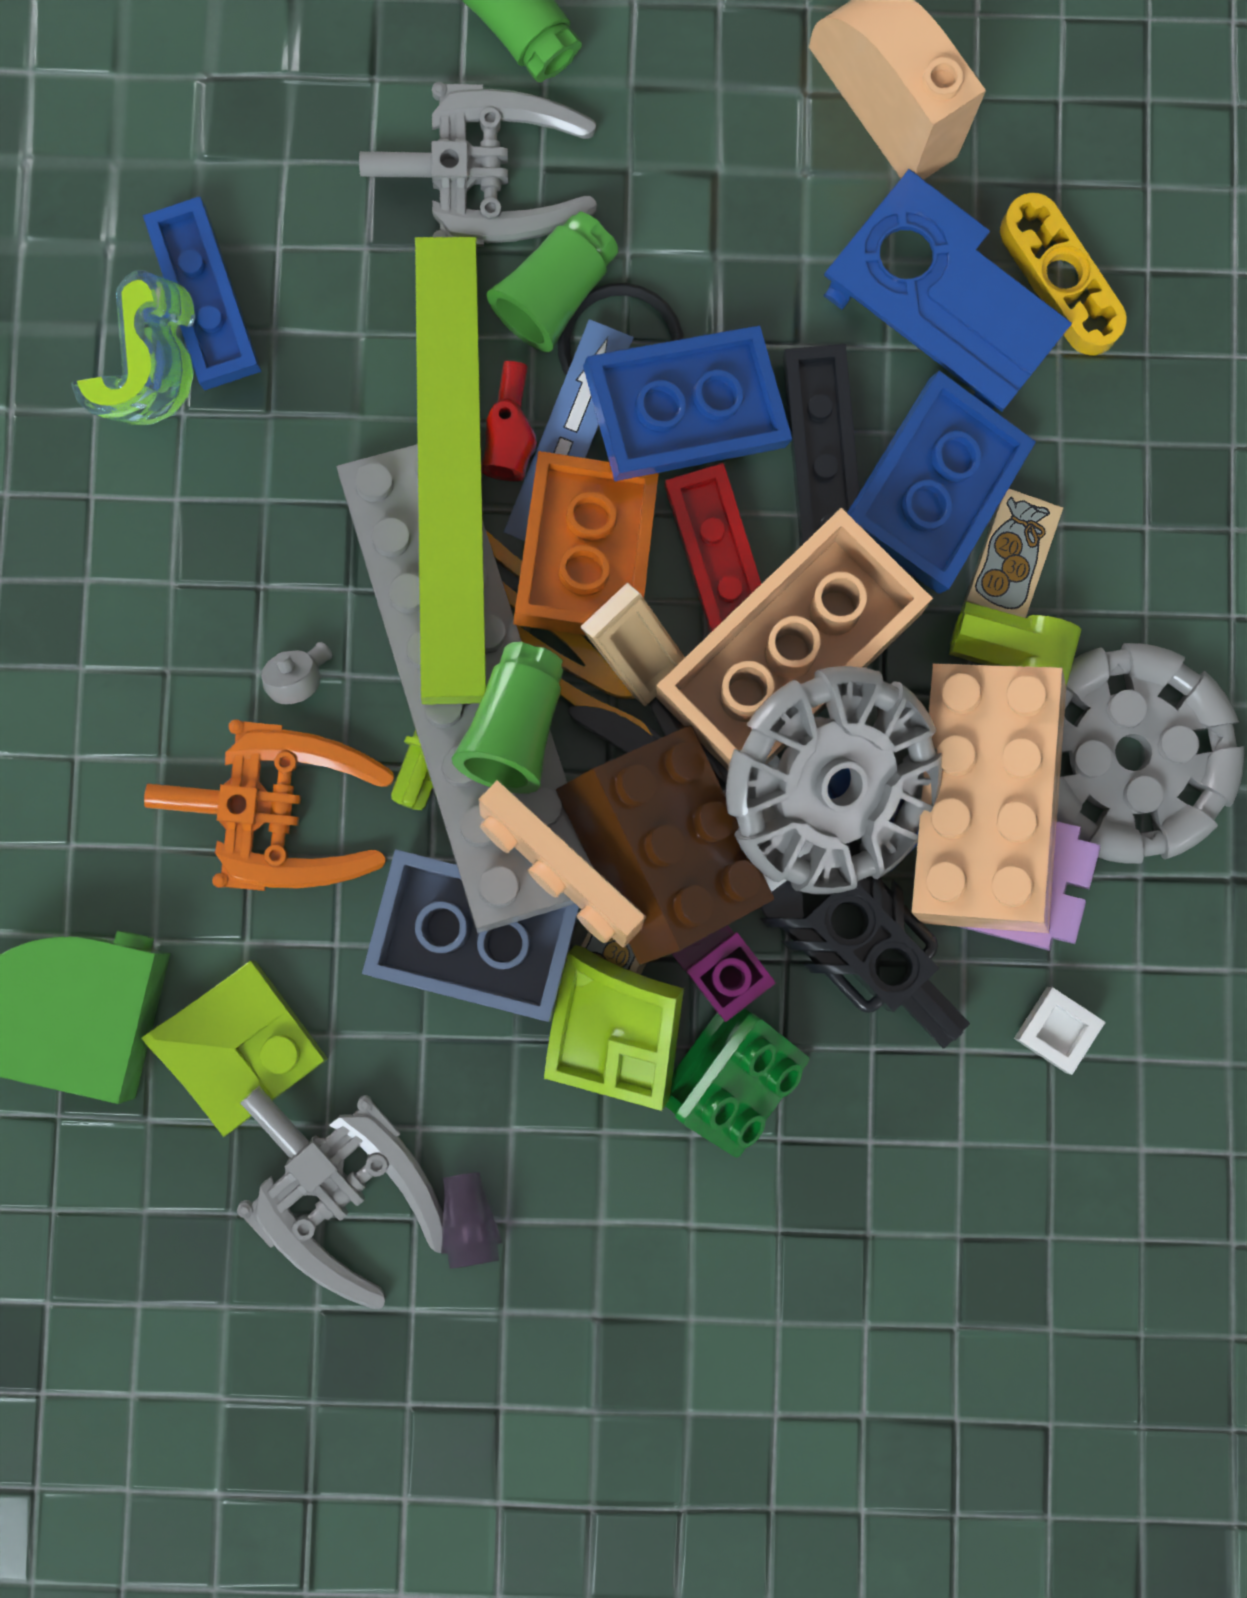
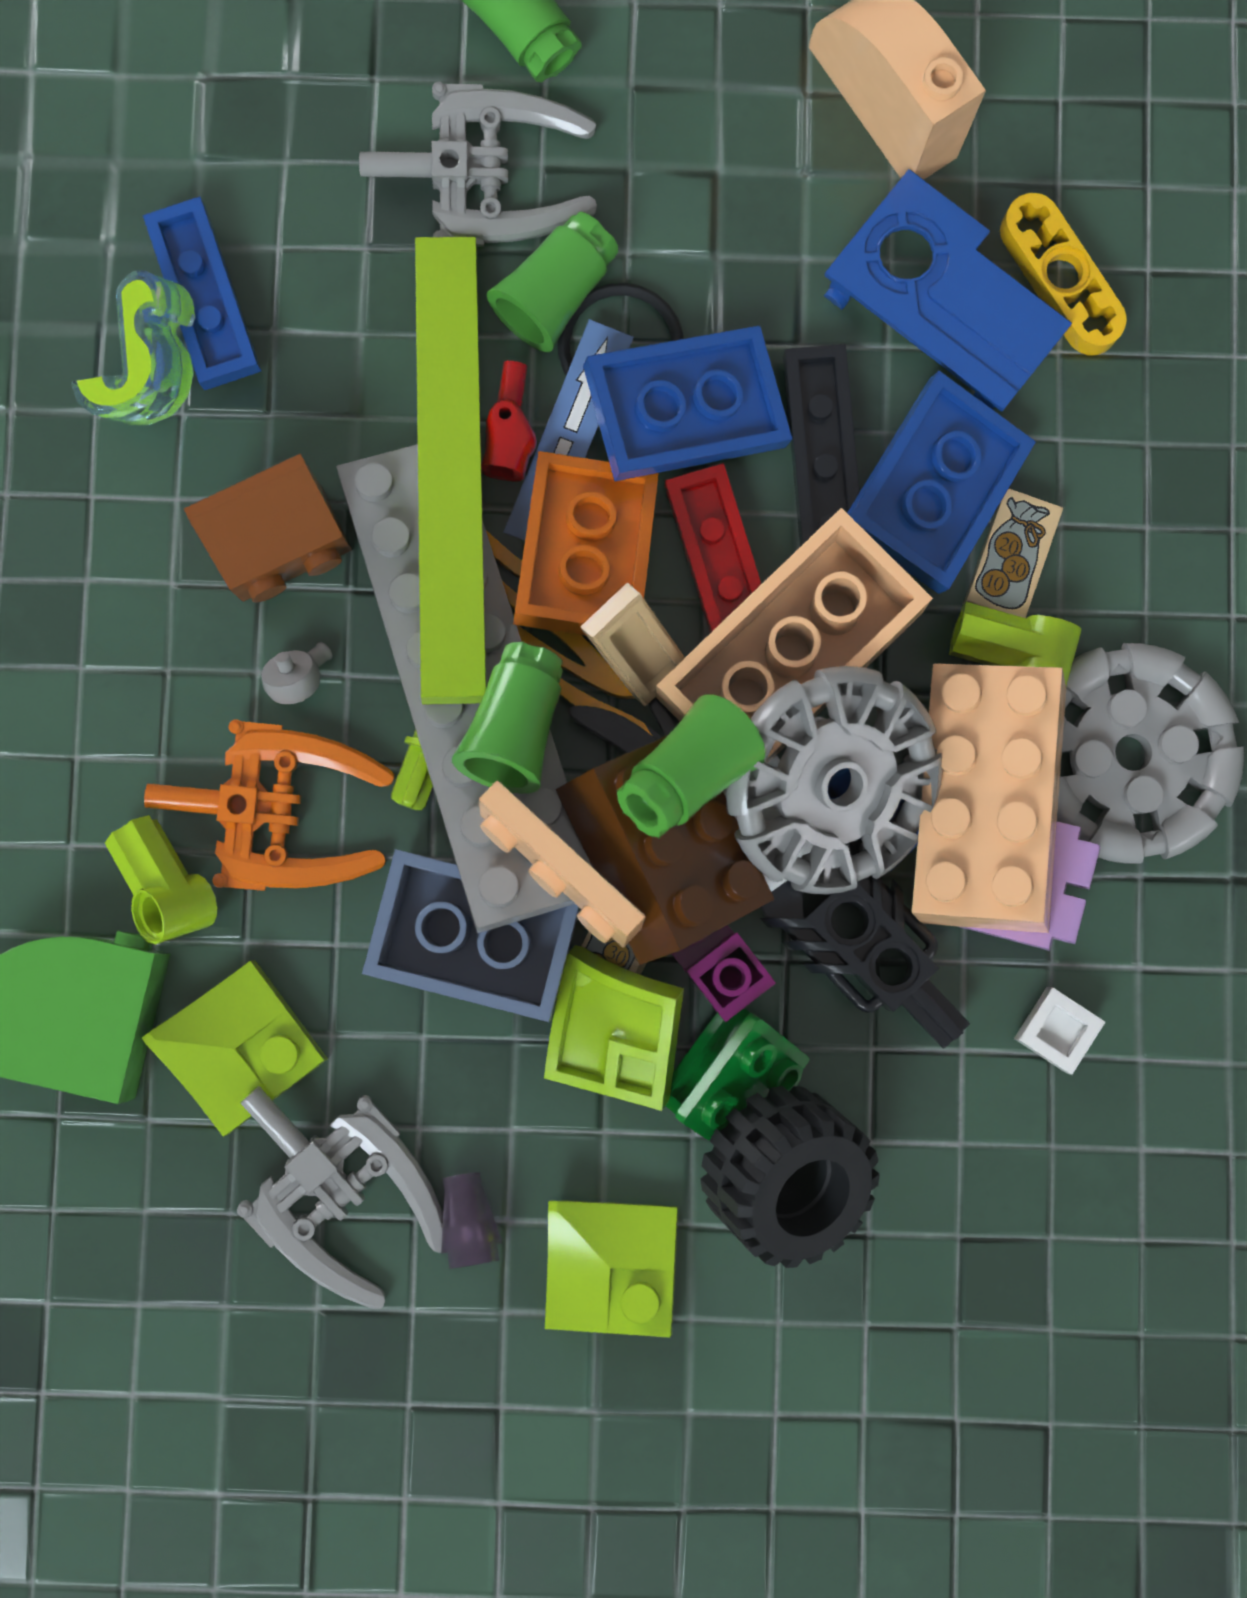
(165, 897): none -> lime piece
(270, 530): none -> dark orange slope
(611, 1267): none -> lime plate
(691, 765): none -> bright green plant
(789, 1176): none -> black tyre

